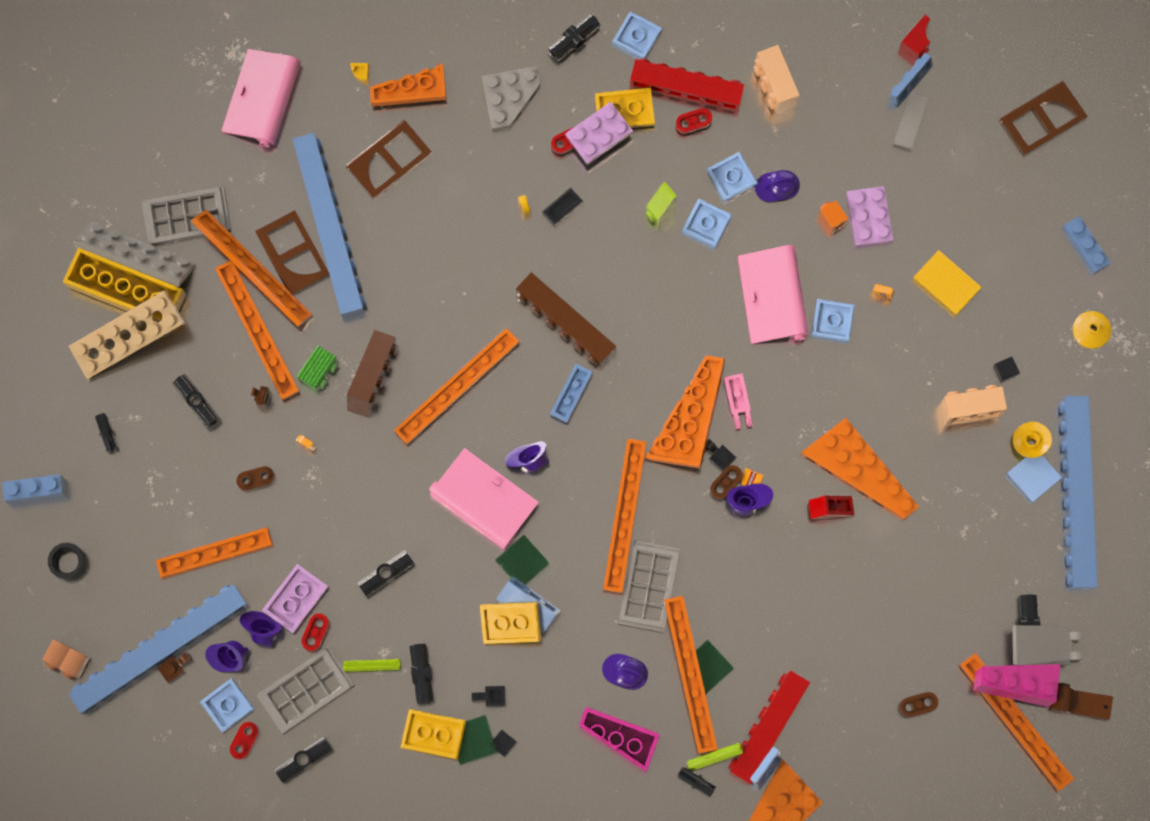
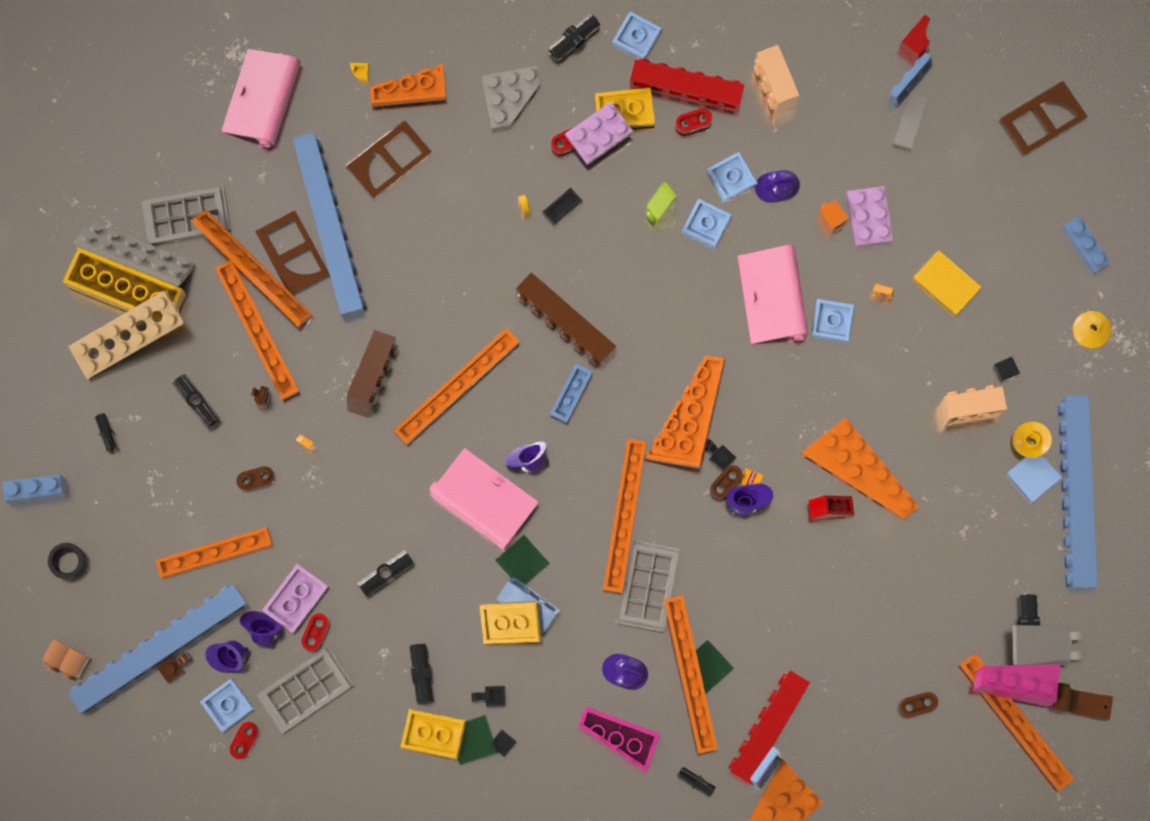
(292, 767): black piece -> none
(318, 368): bright green brick -> none
(372, 665): lime axle -> none
(715, 756): lime axle -> none
(738, 398): bright pink hinge -> none

